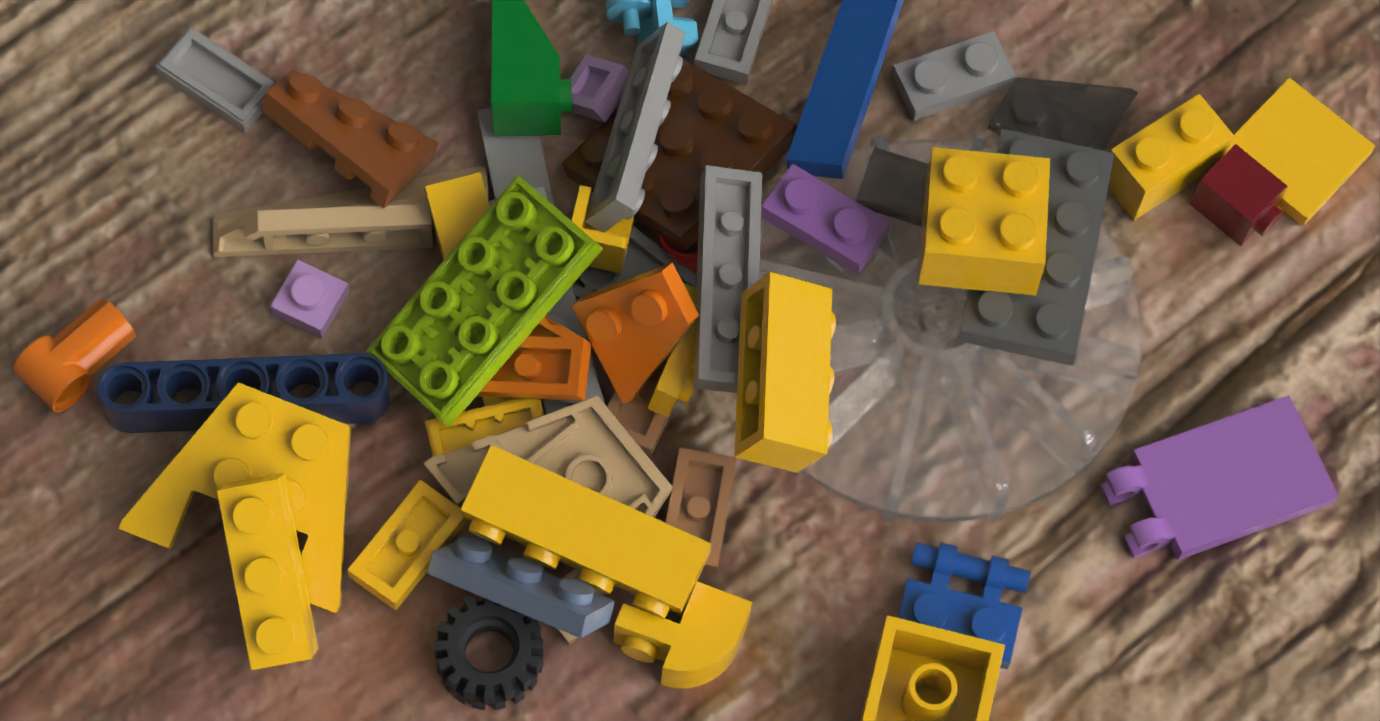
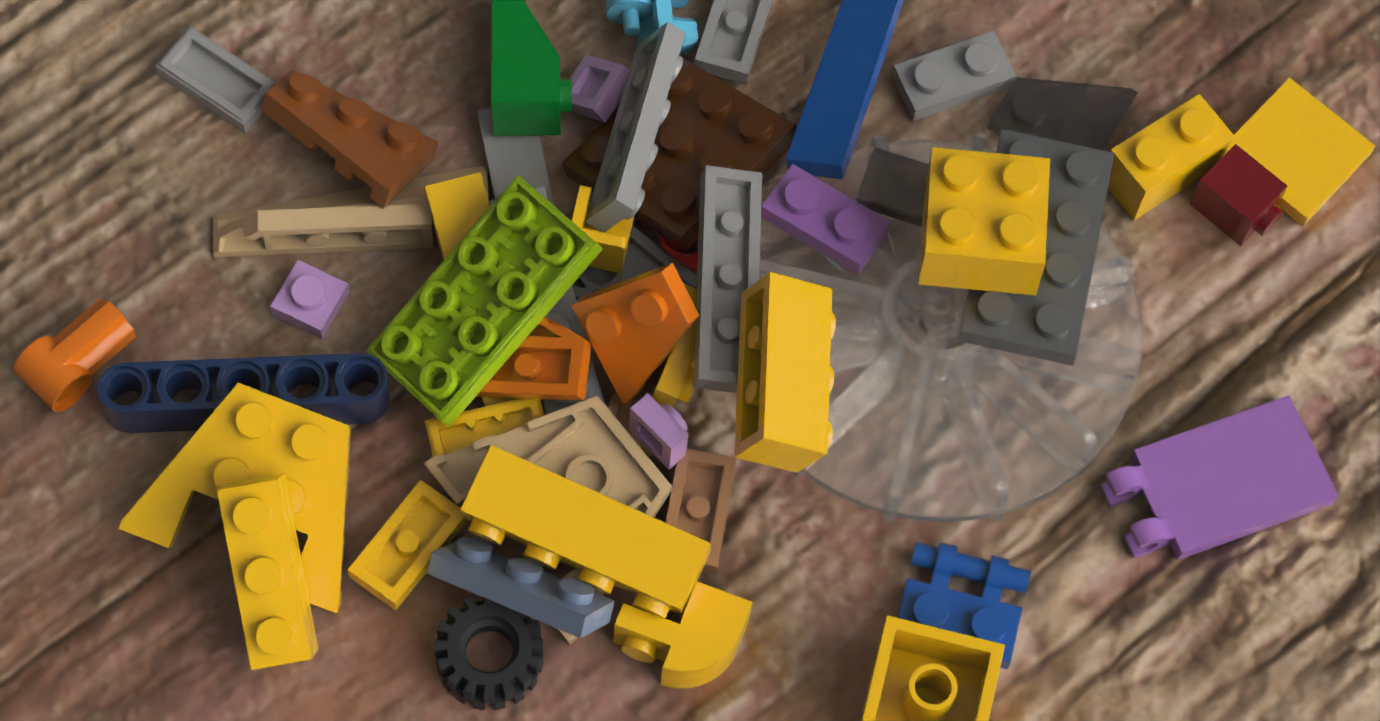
(659, 430): none -> lavender plate

